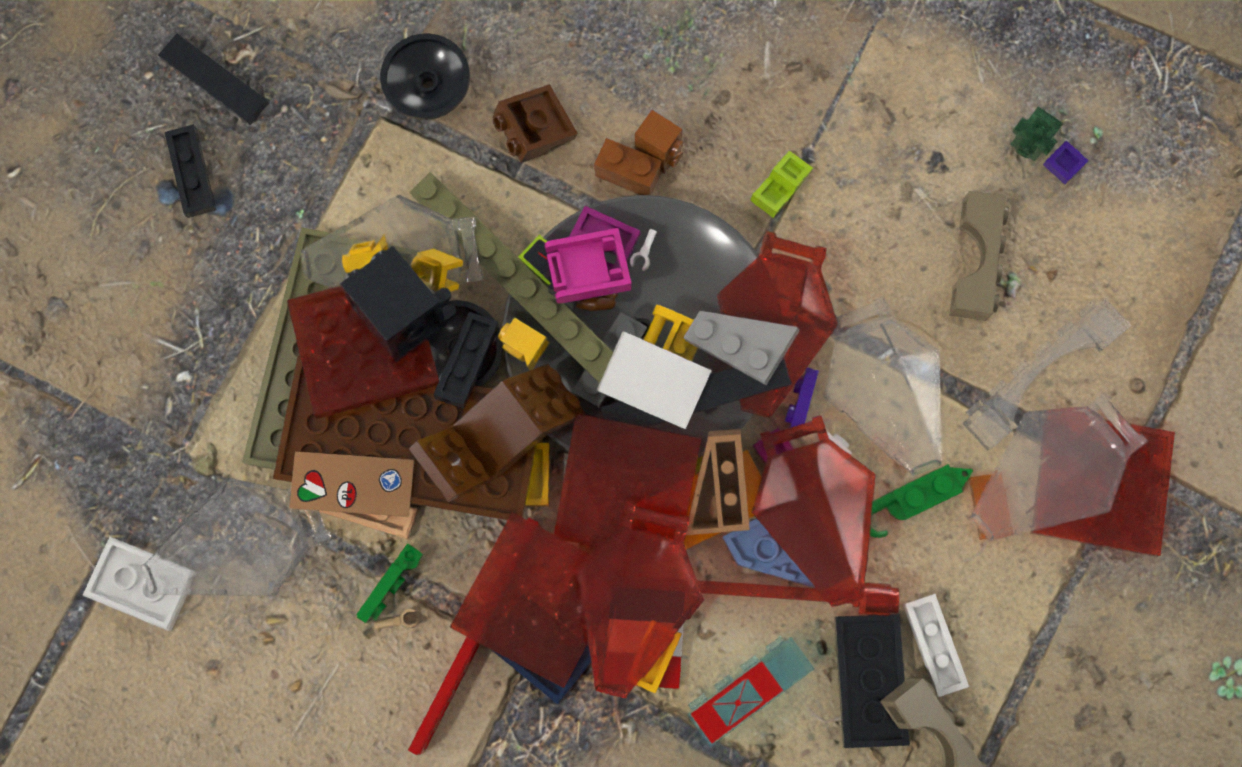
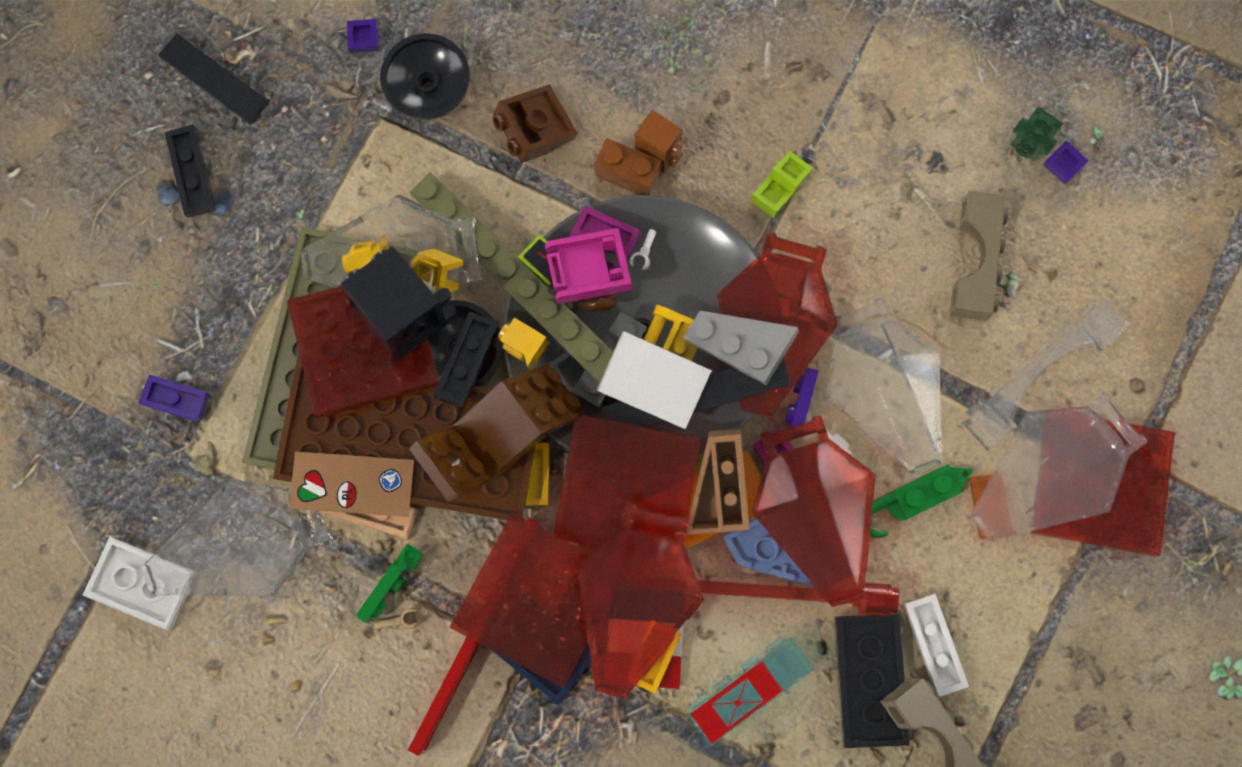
(174, 398): none -> dark purple plate
(362, 35): none -> dark purple plate

